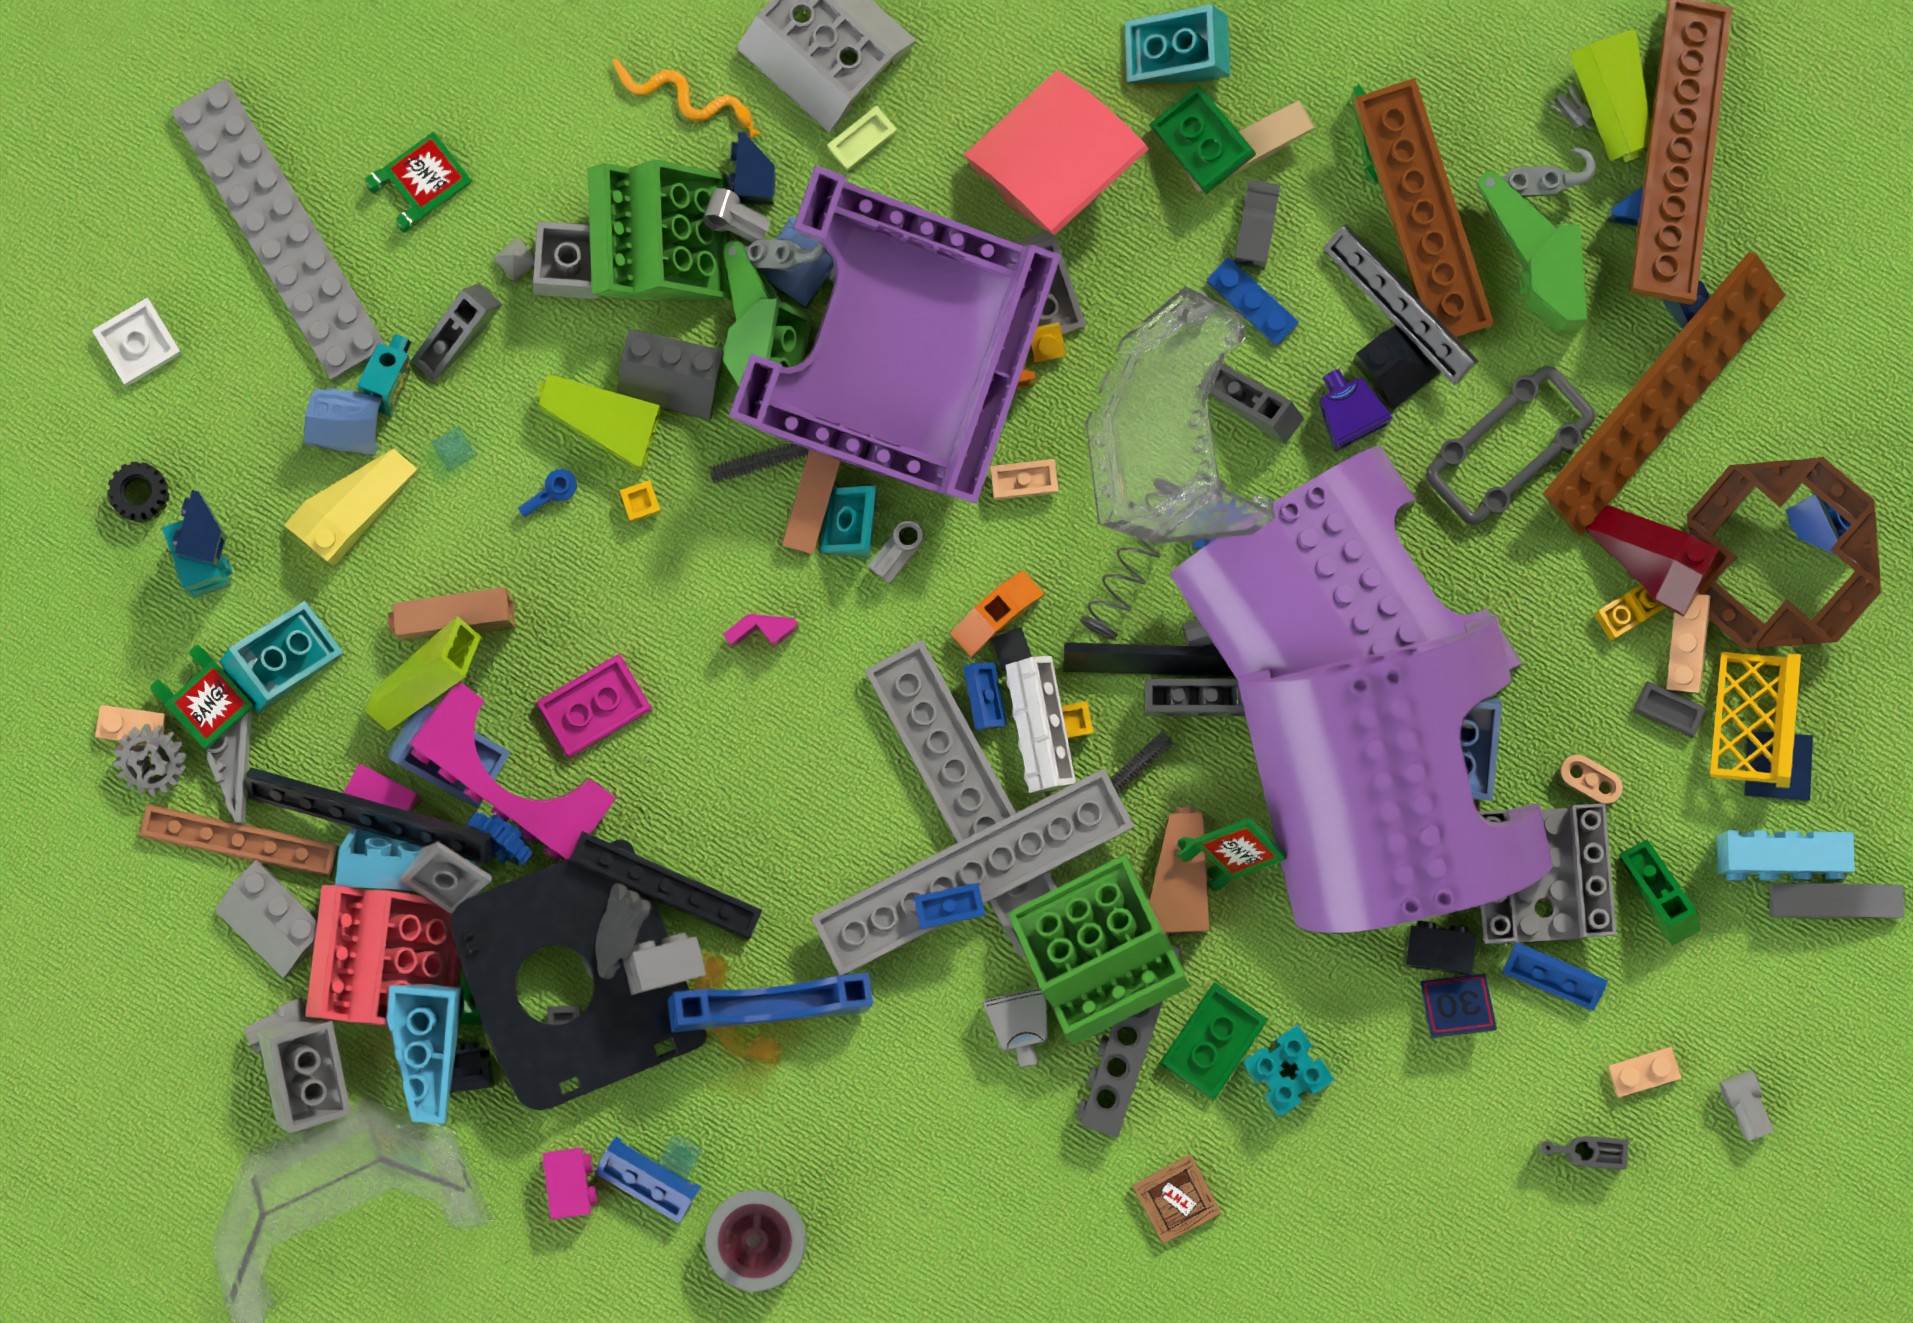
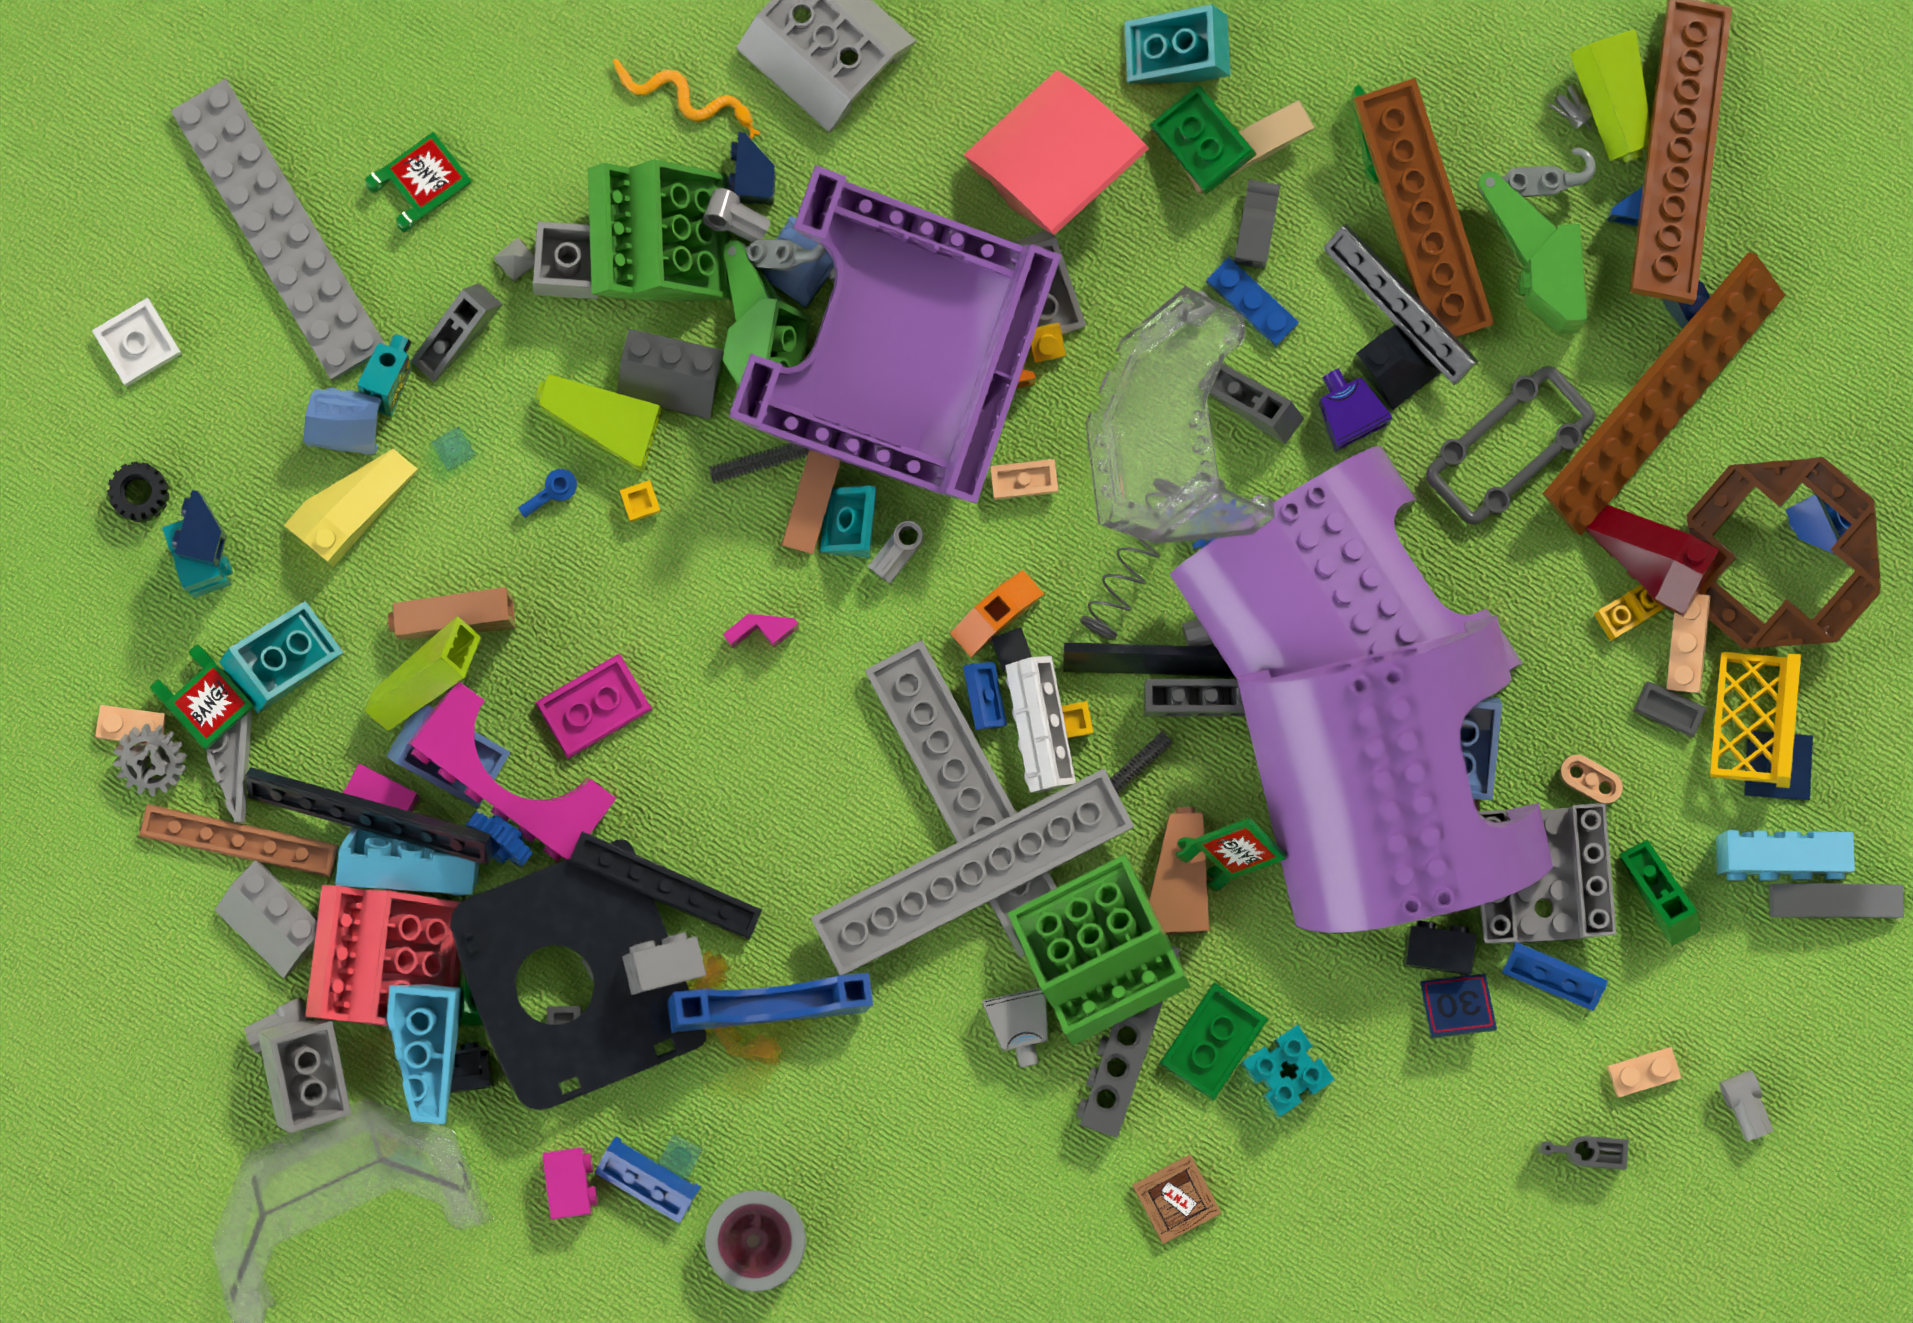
(444, 876): light grey slope -> none
(619, 928): dark grey tile -> none
(862, 138): yellowish green tile -> none
(949, 906): blue plate -> none

